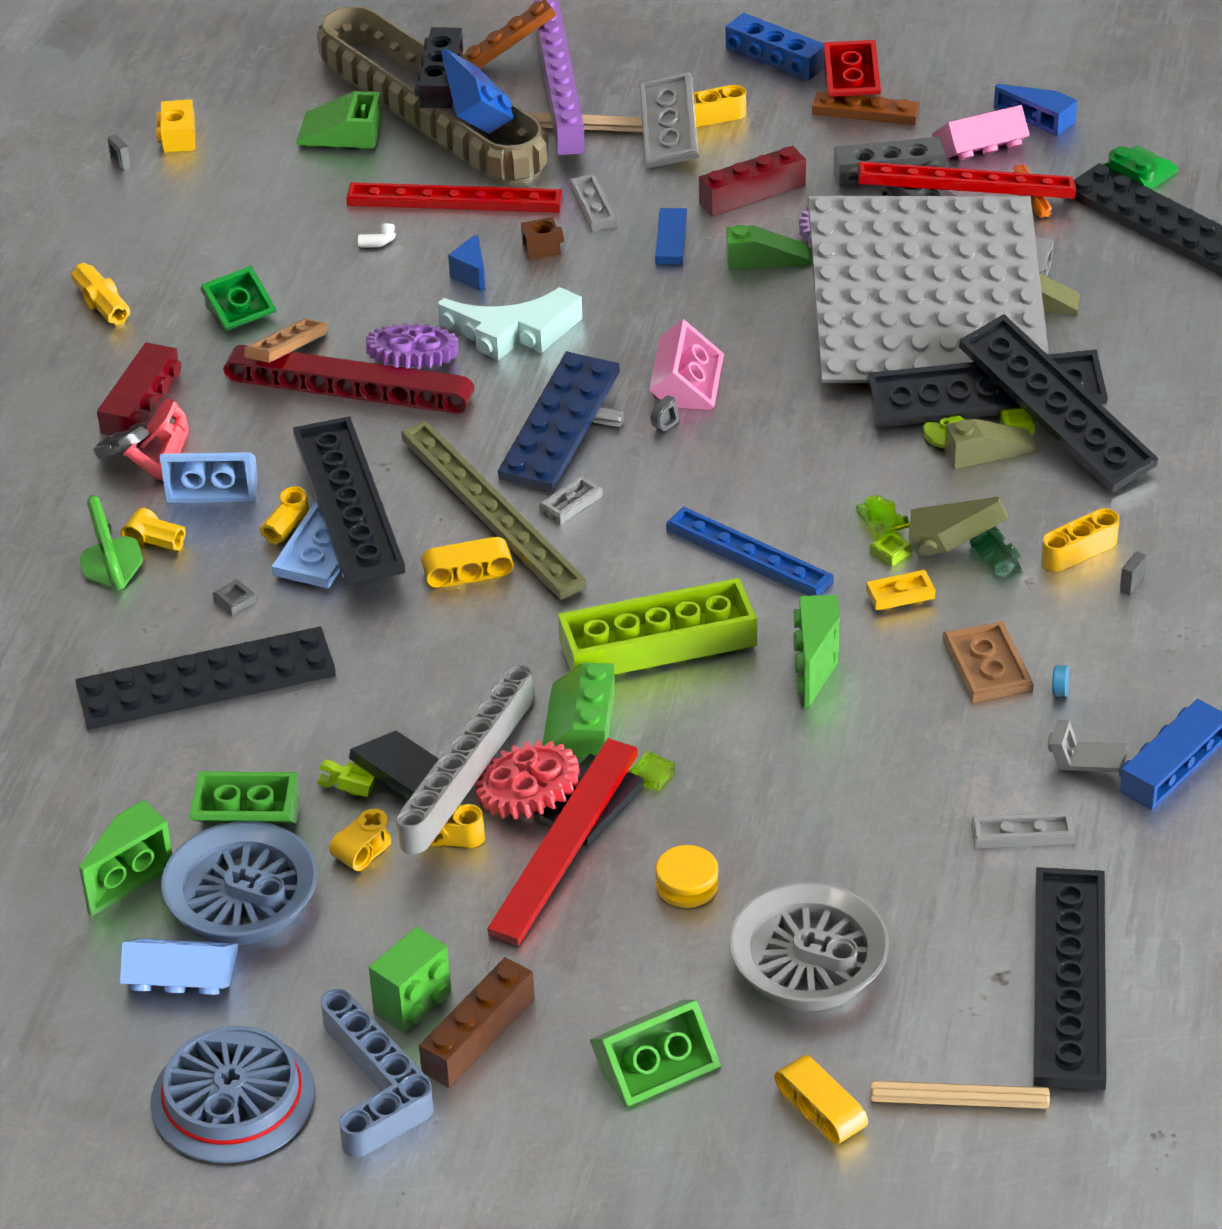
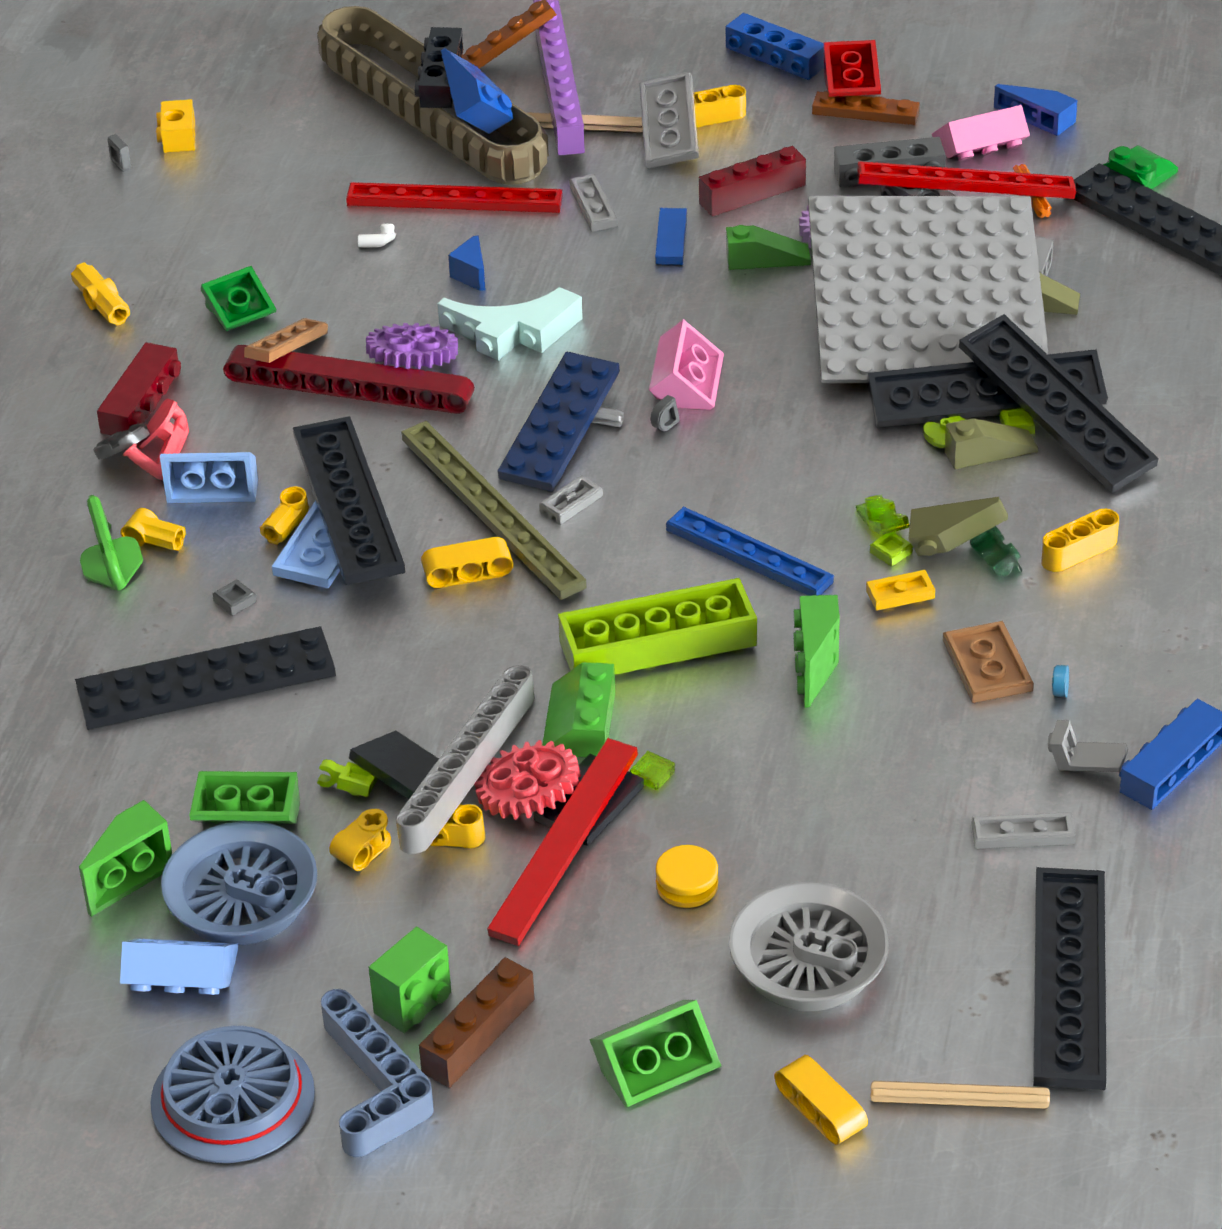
(344, 122): bright green slope -> none
(541, 238): reddish brown brick -> none
(1132, 573): dark grey tile -> none

